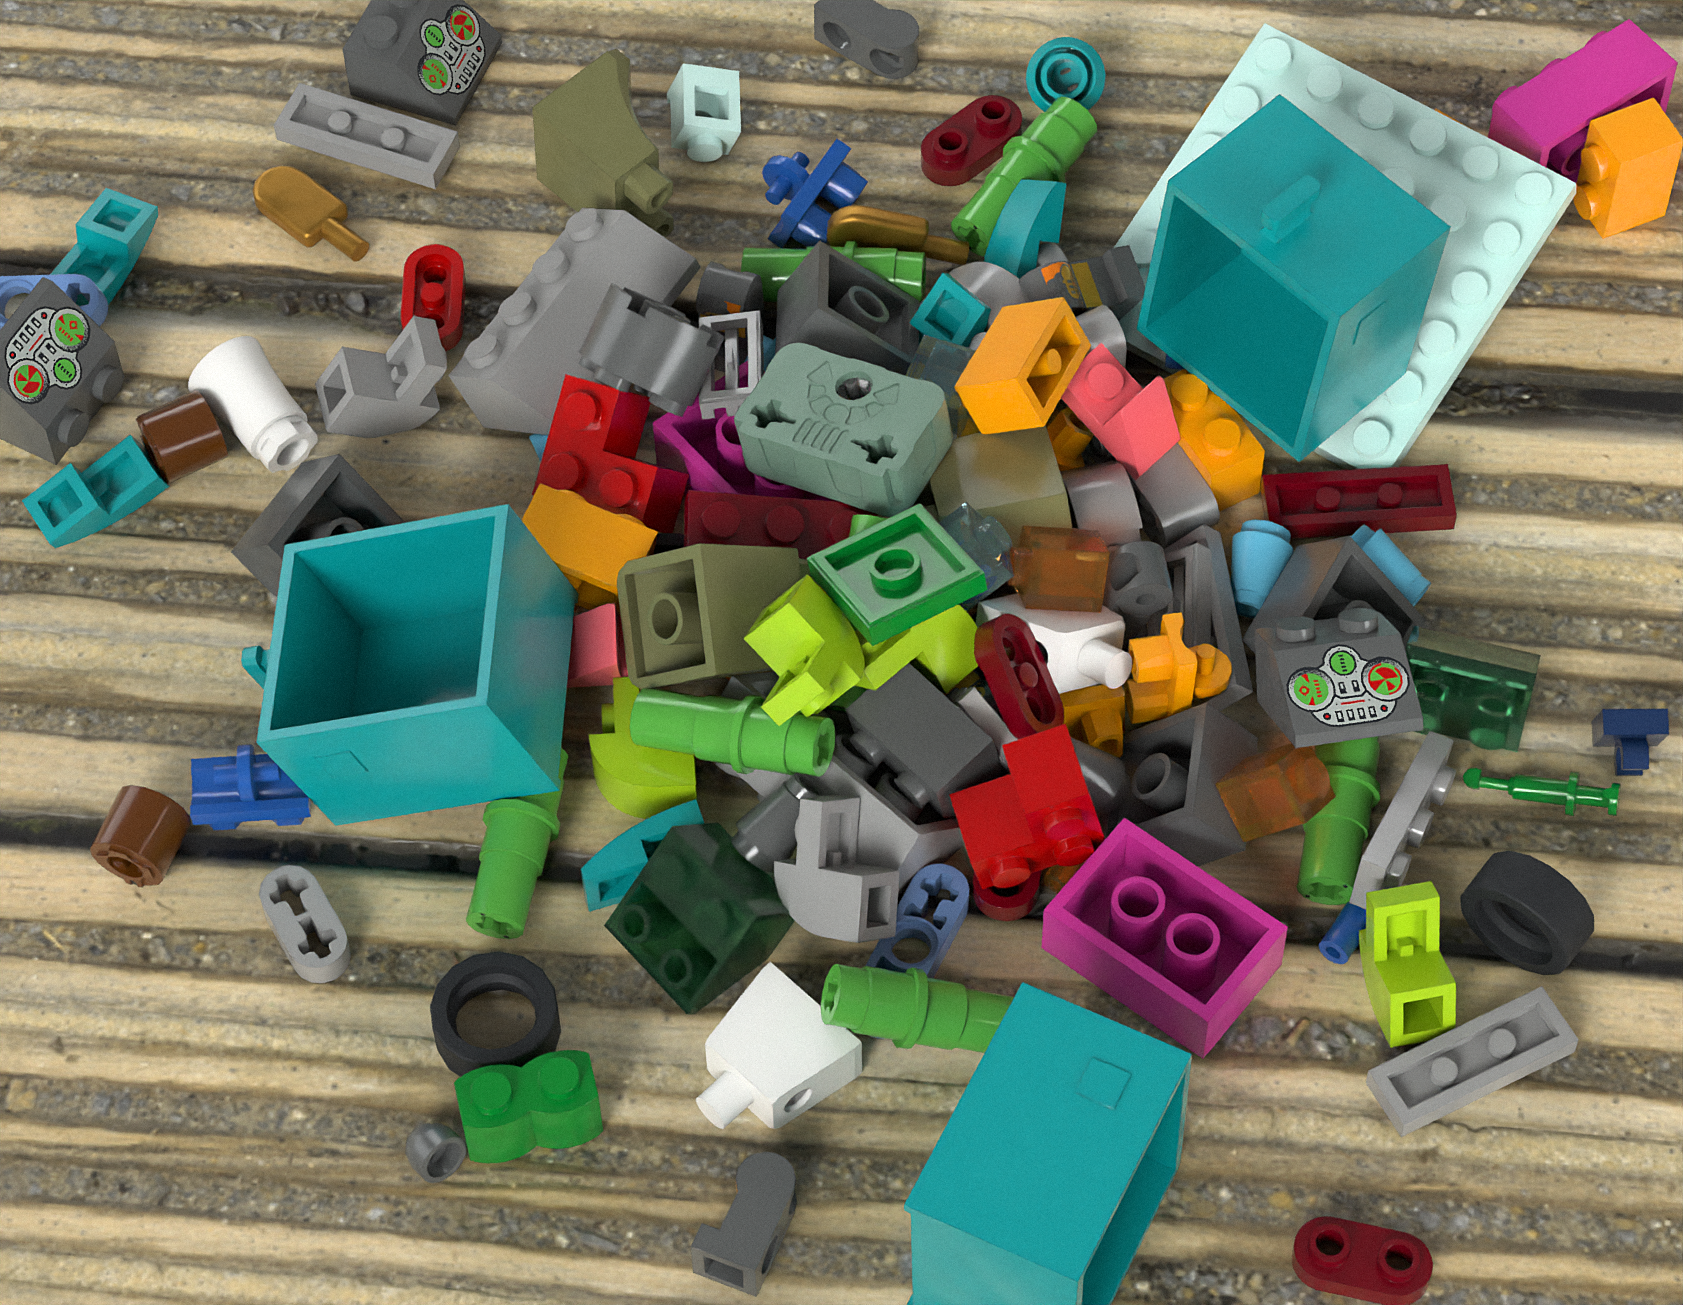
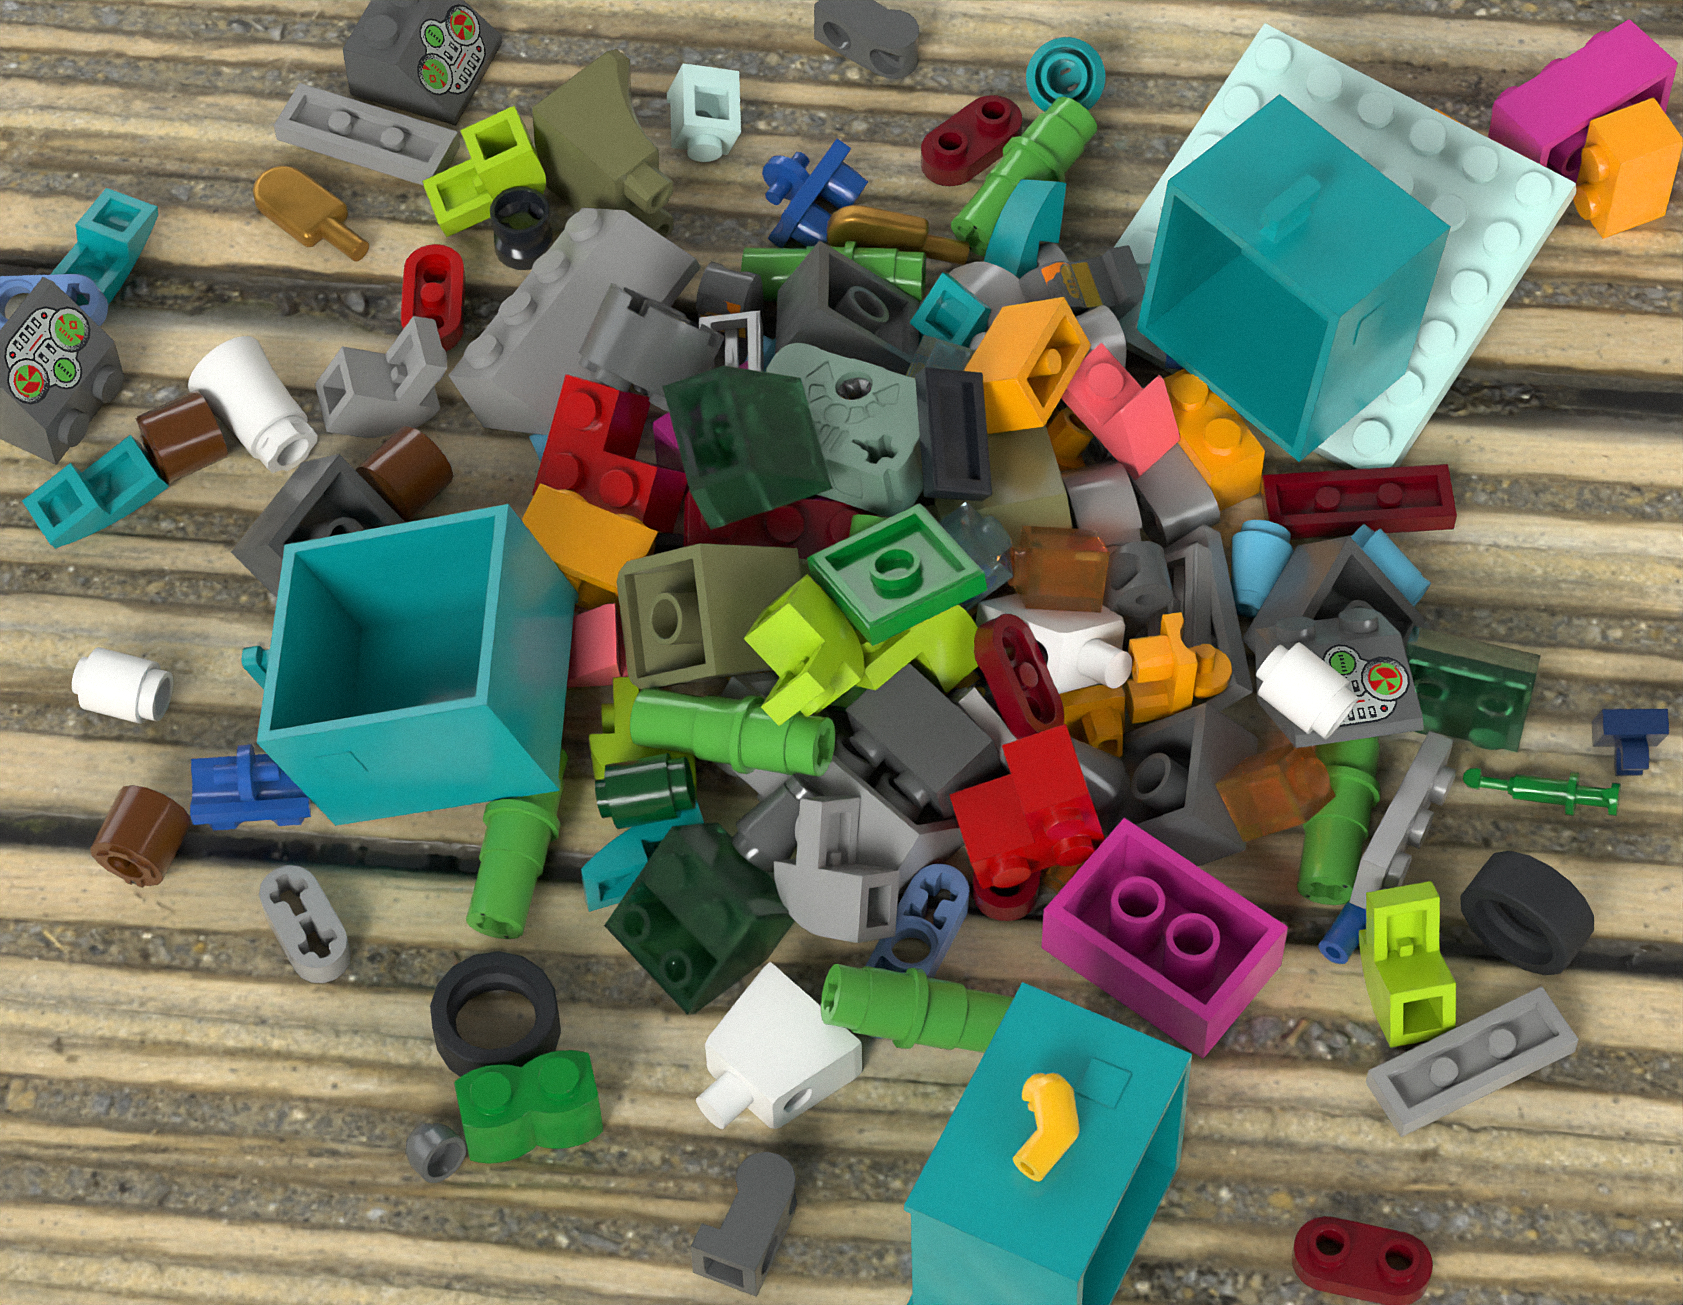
(122, 686): none -> white brick
(407, 471): none -> reddish brown piece
(499, 161): none -> lime brick
(520, 227): none -> black wheel
(645, 790): none -> dark green brick
(745, 442): none -> clear green slope
(953, 434): none -> black tile
(1056, 1121): none -> yellow arm
(1305, 689): none -> white brick

